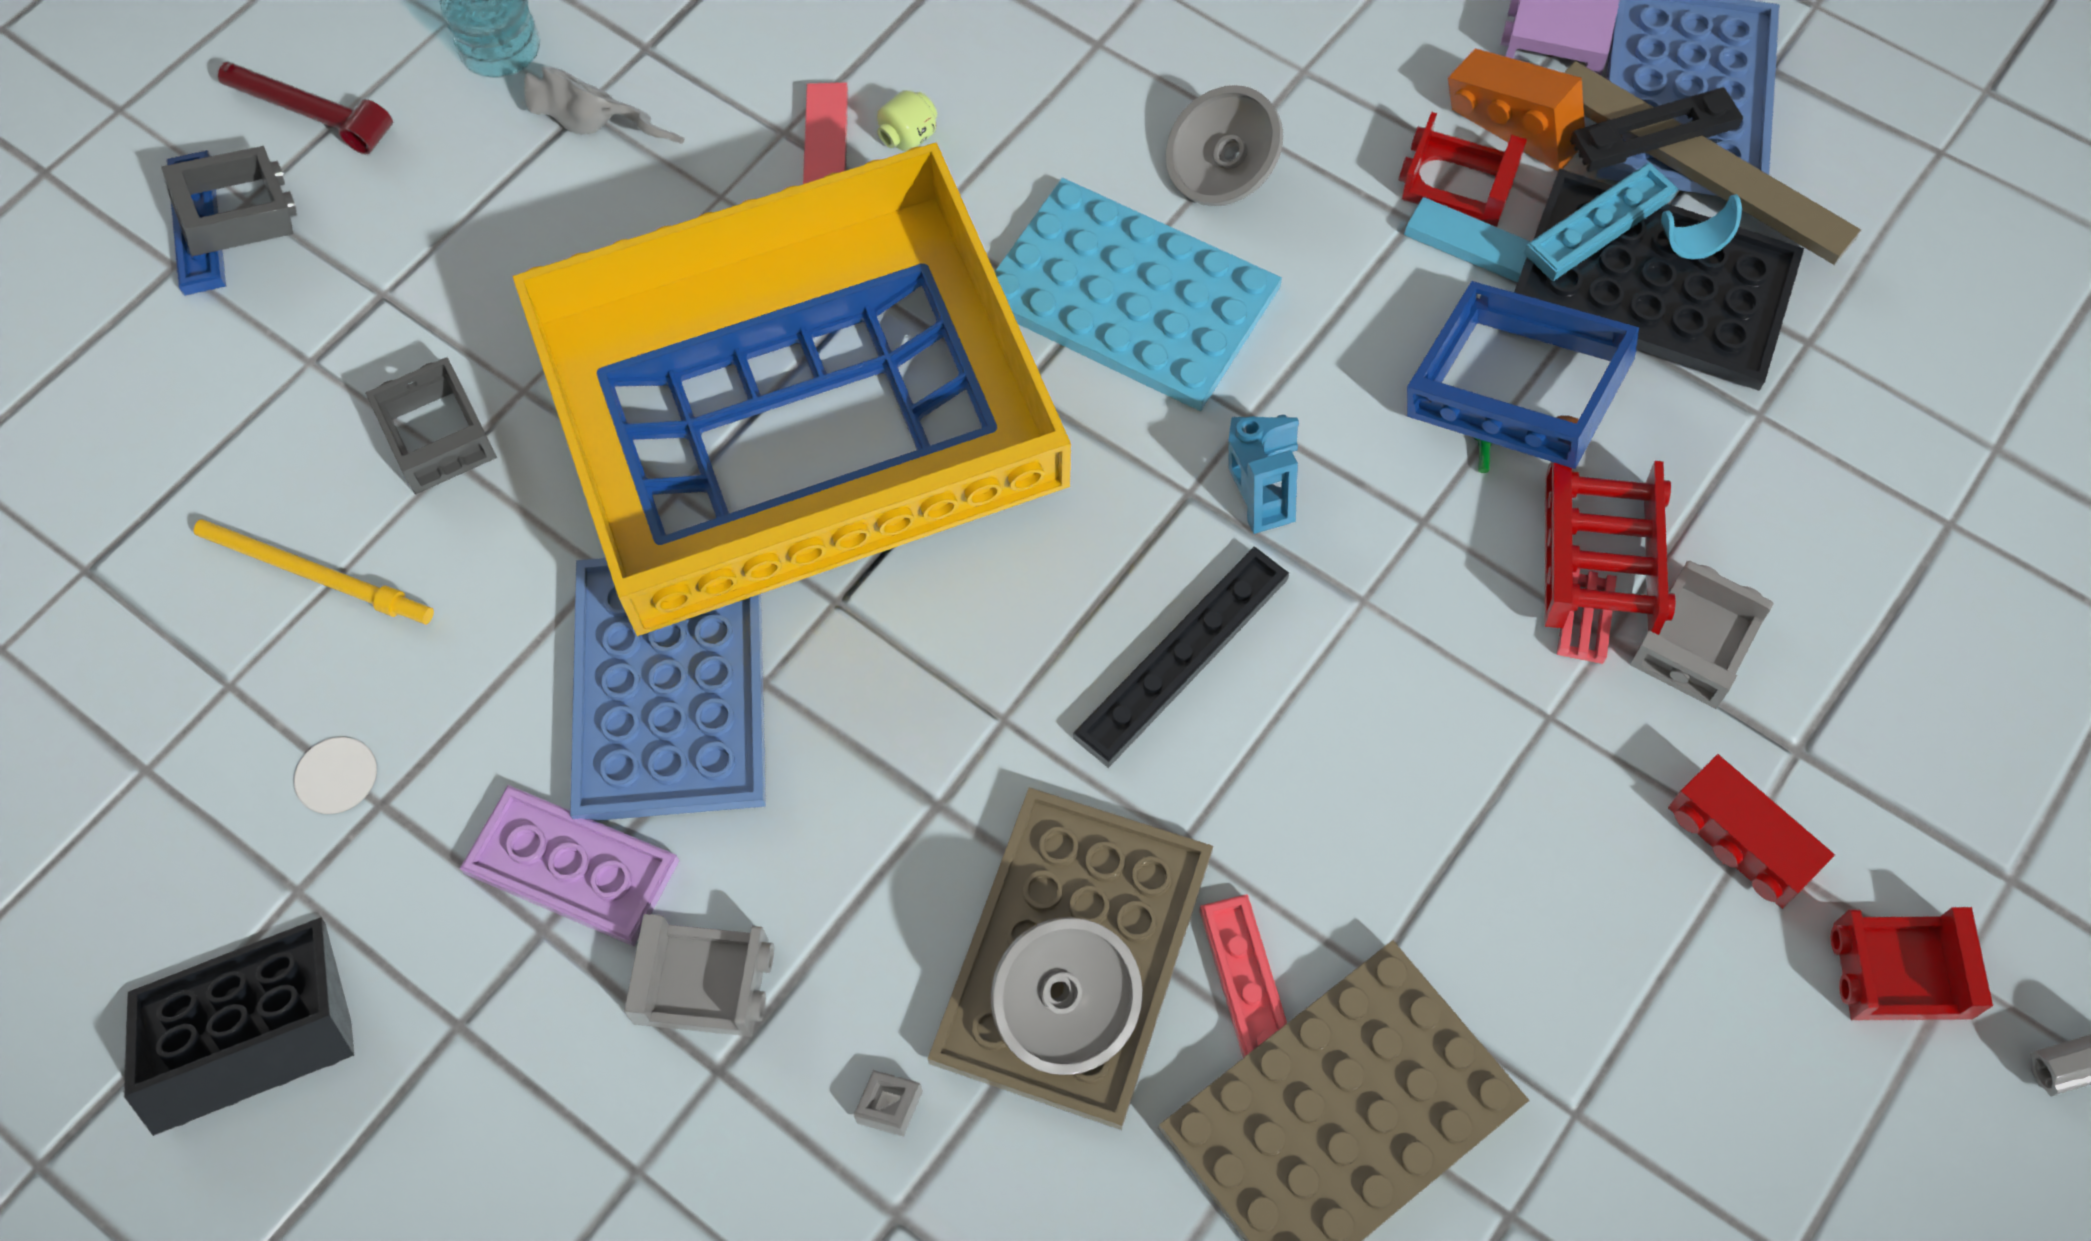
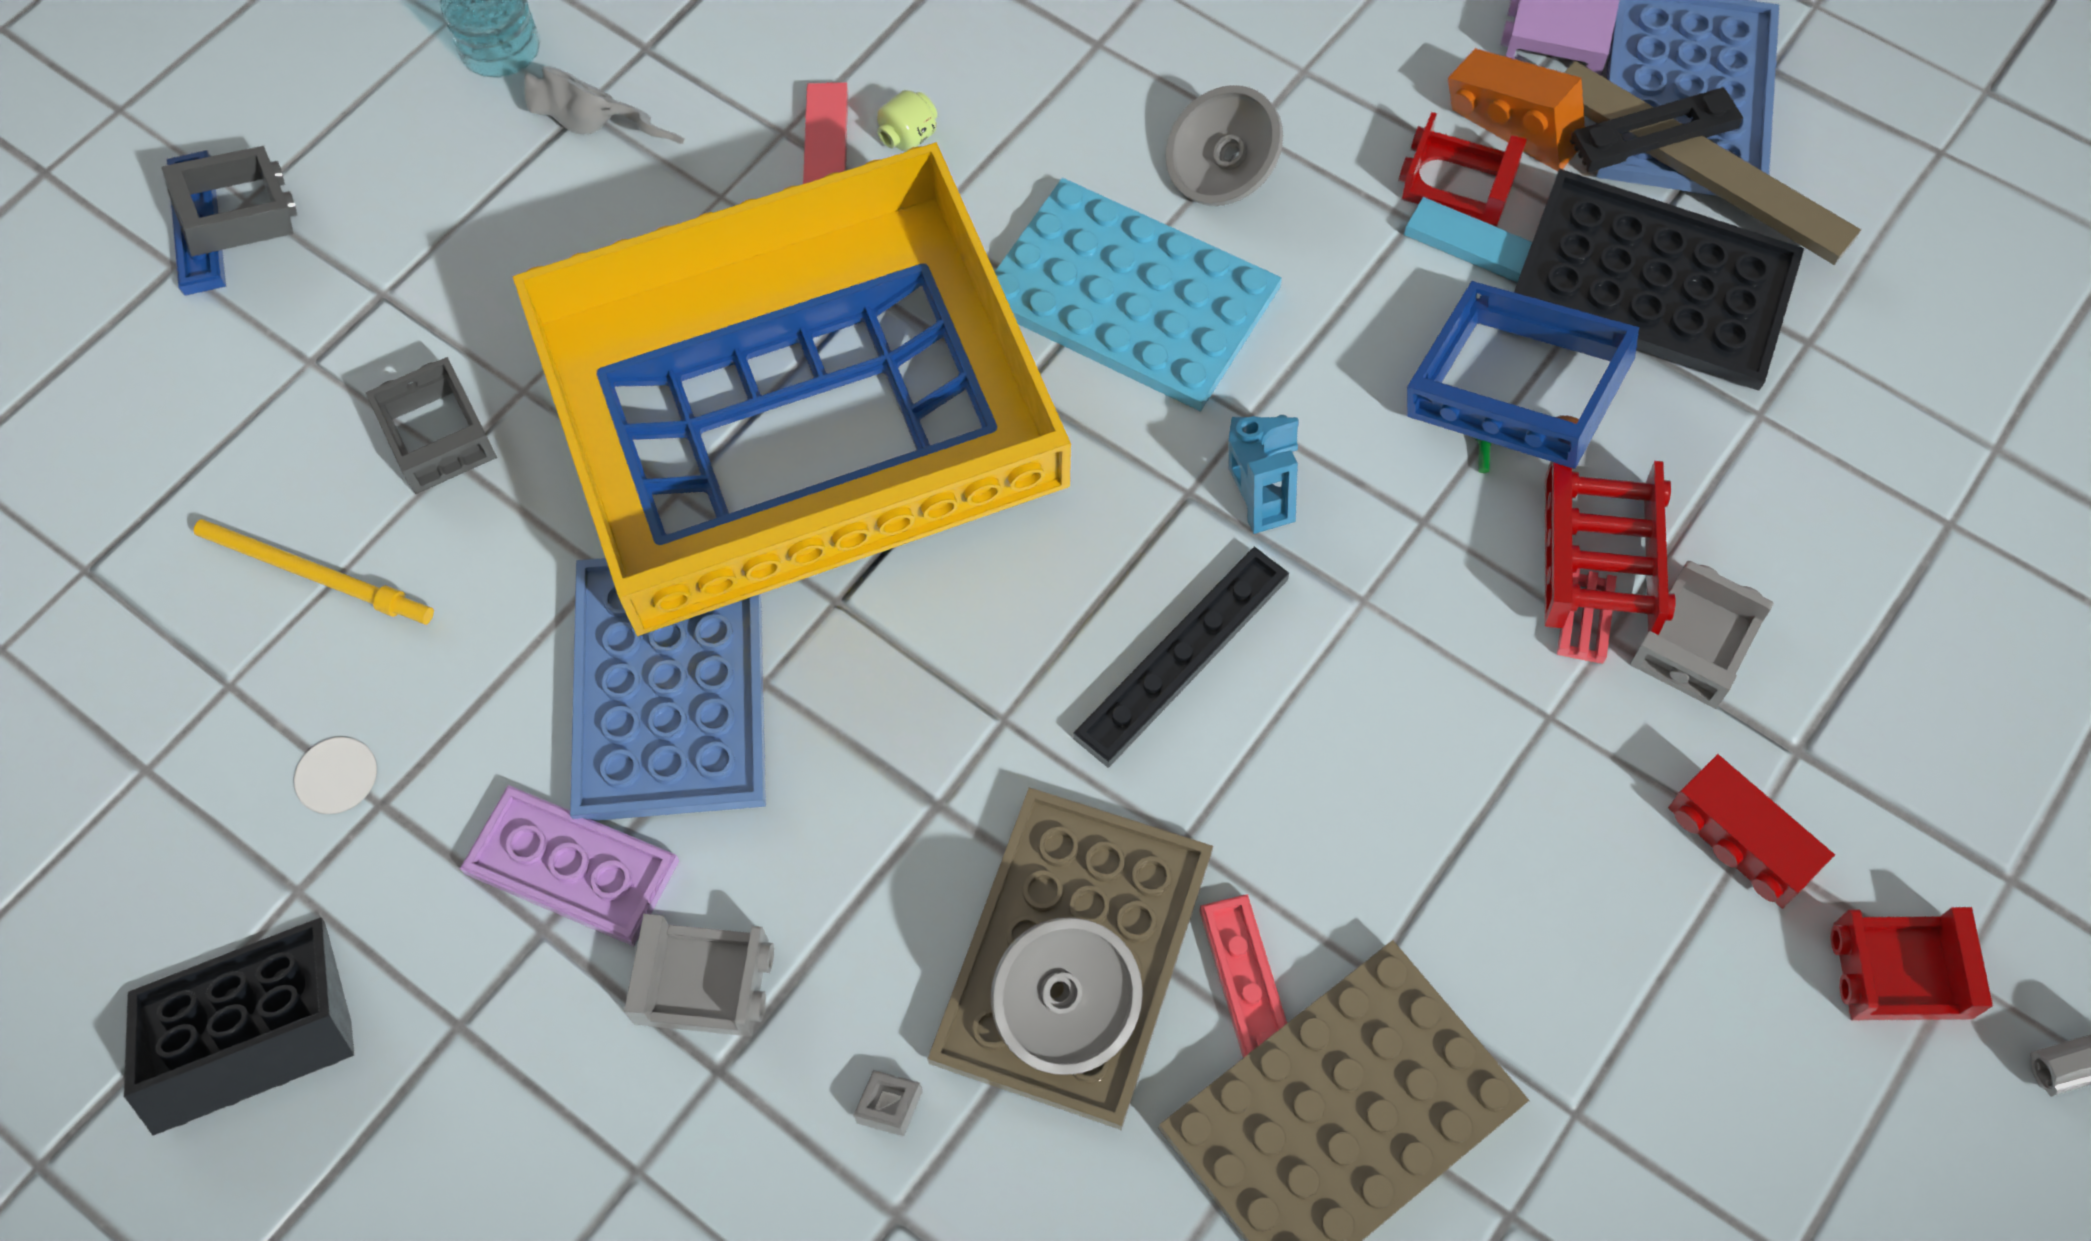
(357, 128): dark red piece -> none
(1600, 221): medium azure tile -> none
(1706, 237): medium azure helmet -> none

